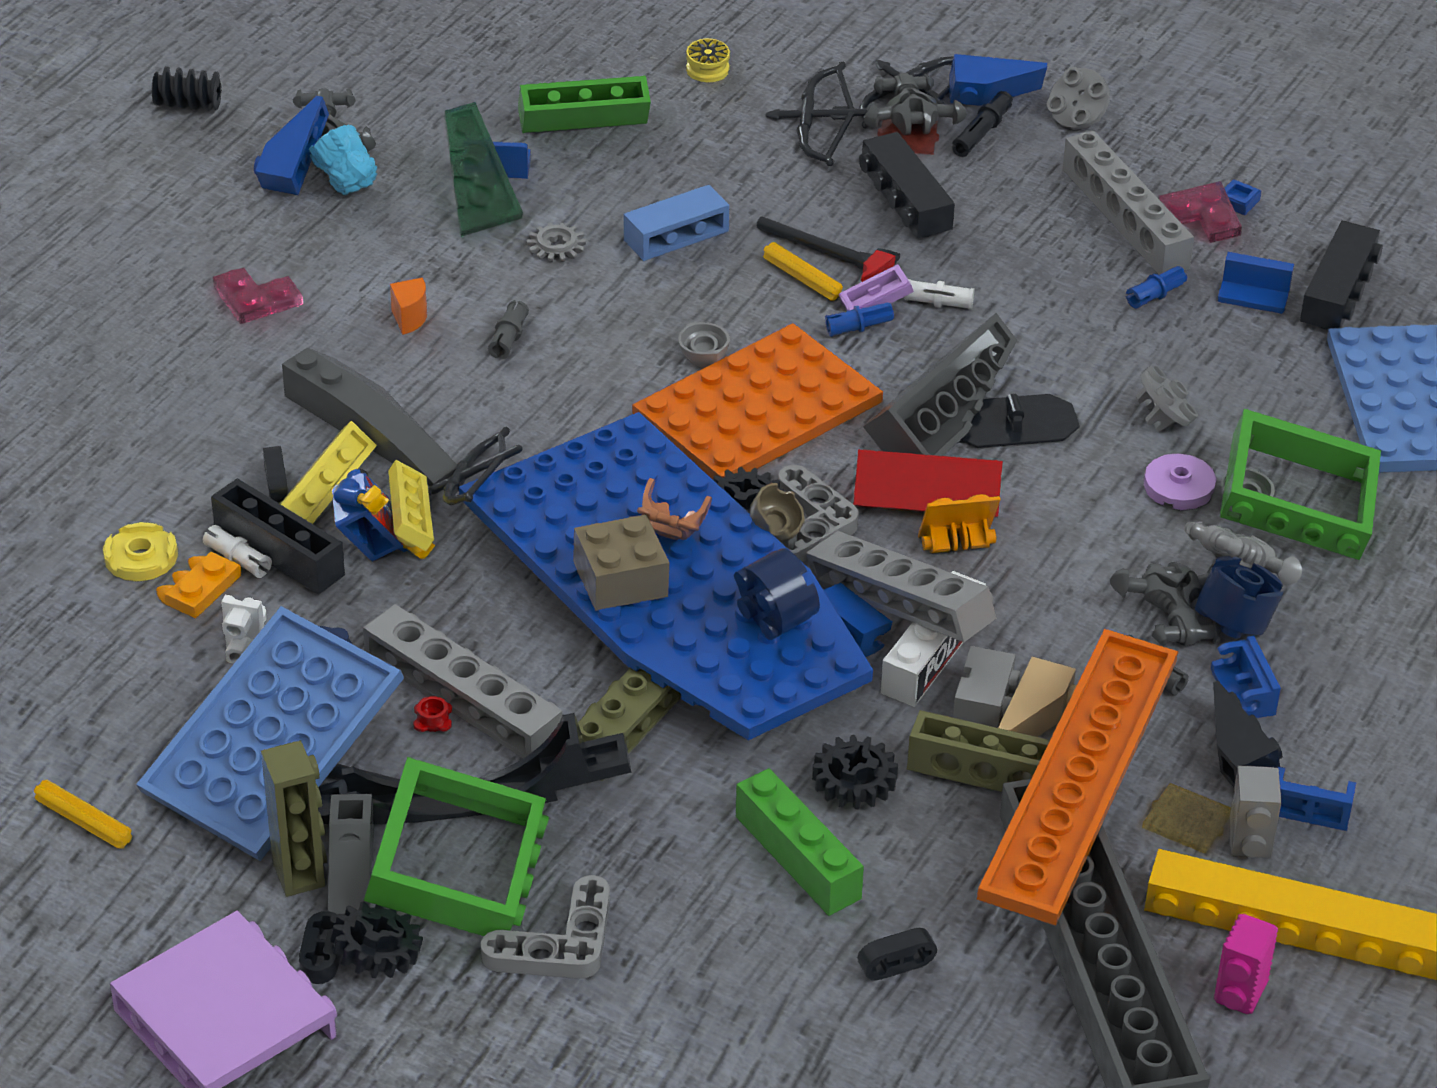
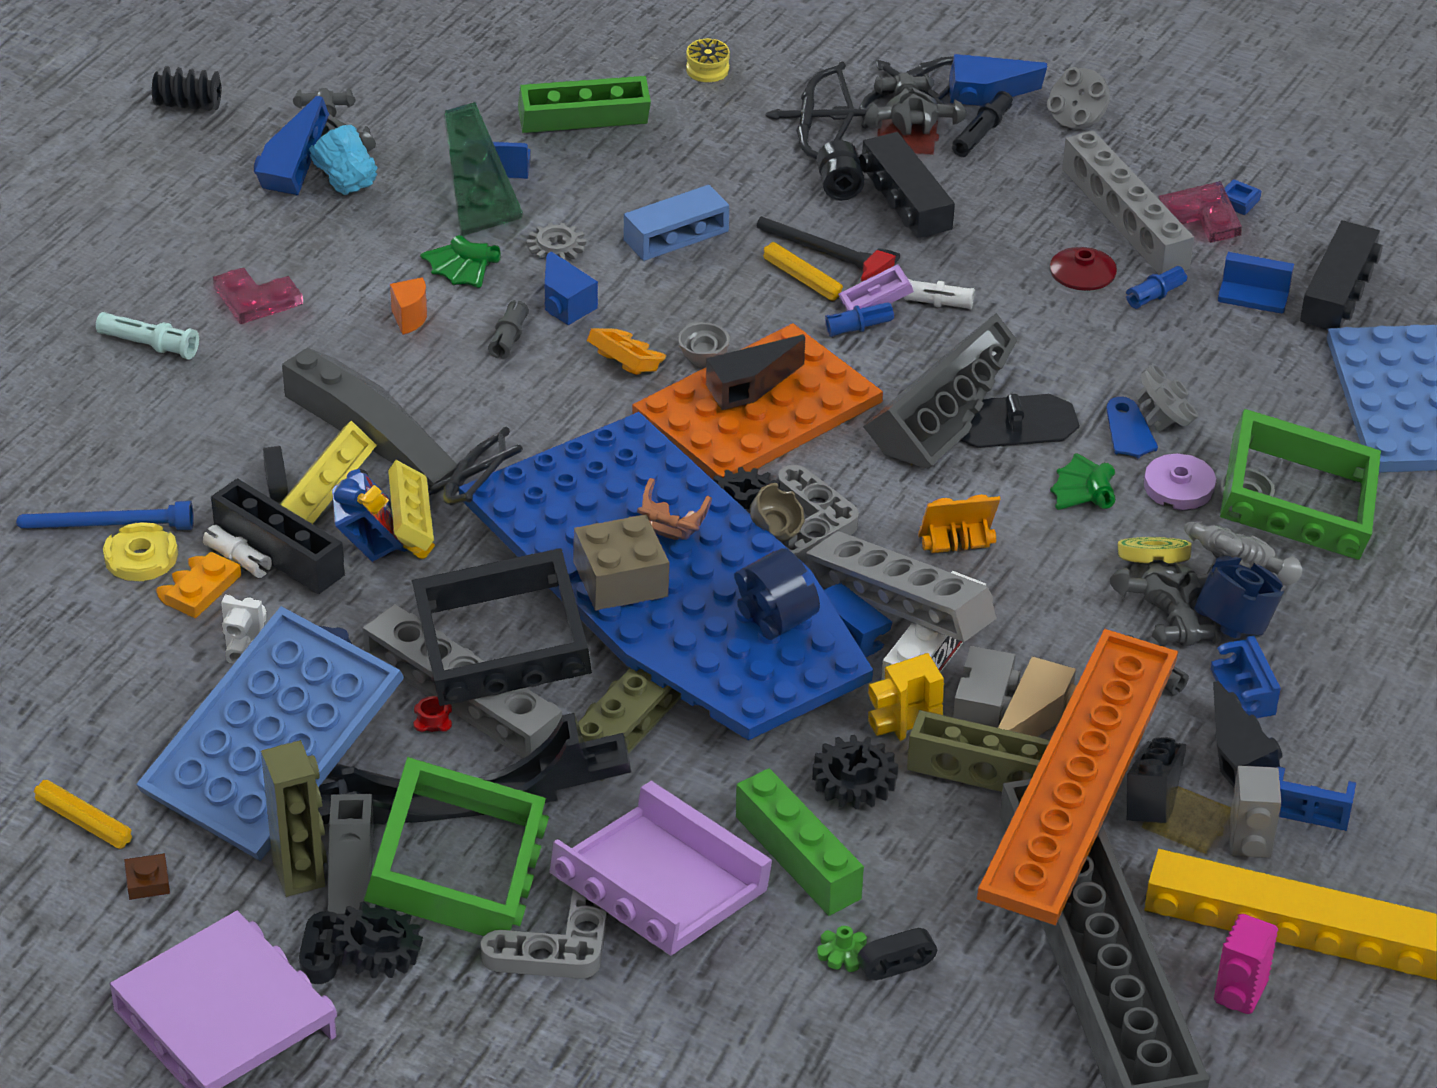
(147, 876): none -> reddish brown plate
(160, 337): none -> light aqua pin
(177, 516): none -> blue piece
(462, 260): none -> green arm
(491, 583): none -> black window
(568, 290): none -> blue slope
(619, 346): none -> light orange plate
(664, 870): none -> lavender panel
(750, 373): none -> black slope
(840, 170): none -> black wheel
(841, 948): none -> bright green plant
(904, 691): none -> yellow hips
(915, 480): red brick -> none
(1083, 268): none -> dark red dish
(1084, 482): none -> green arm
(1128, 428): none -> blue piece
(1154, 548): none -> light yellow tile
(1154, 780): none -> black slope

